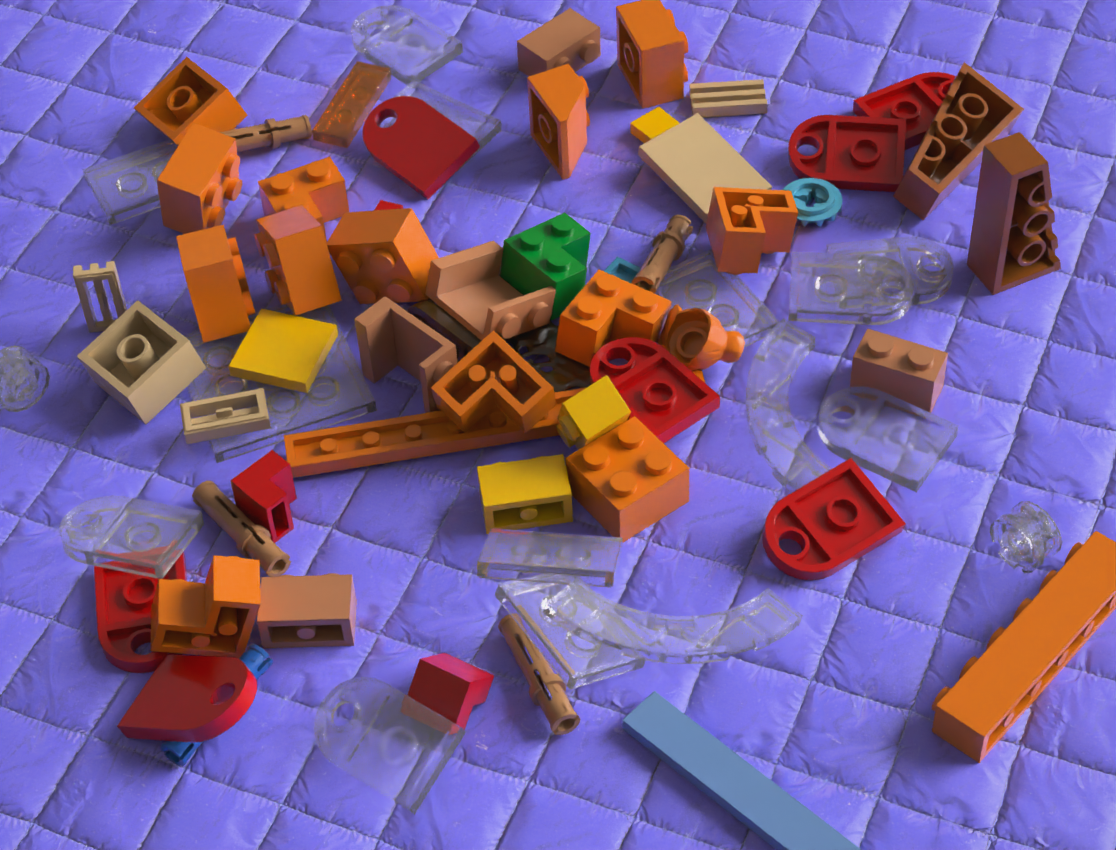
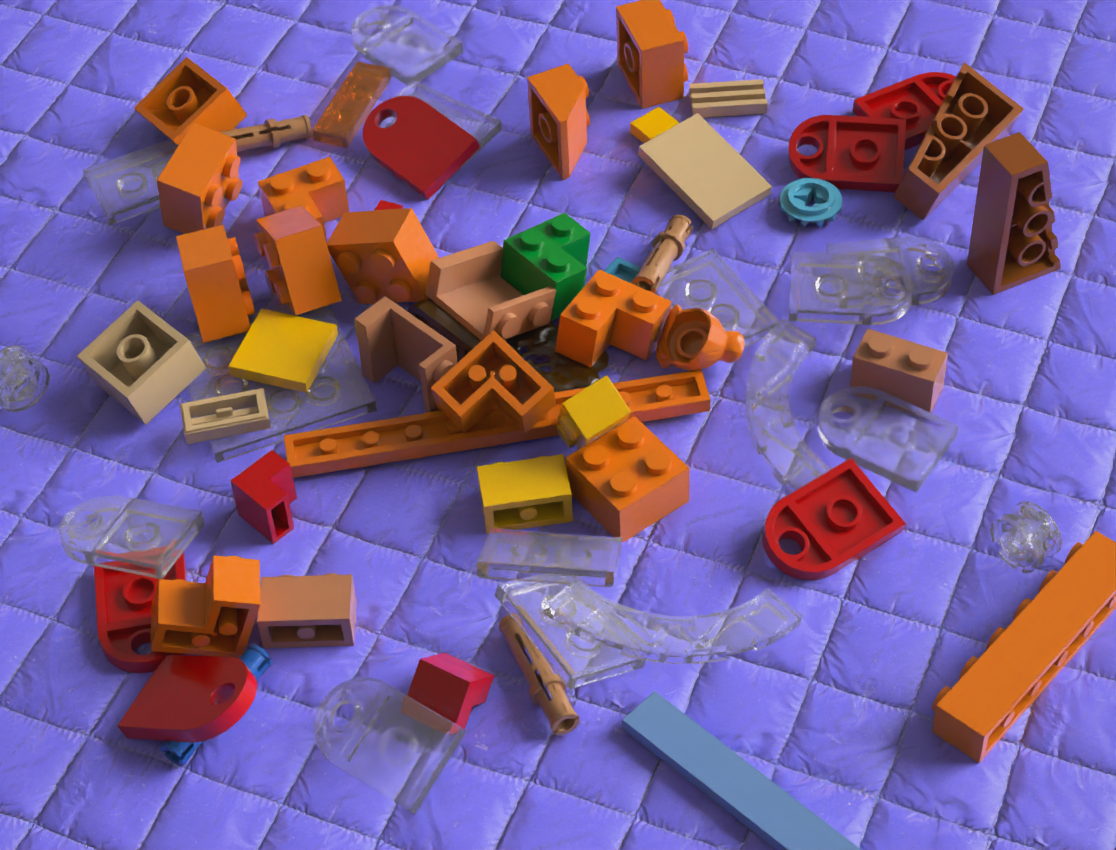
(97, 275): tan tile -> none
(251, 538): medium nougat pin -> none
(558, 42): nougat brick -> none
(654, 385): red tile -> none
(749, 223): orange brick -> none

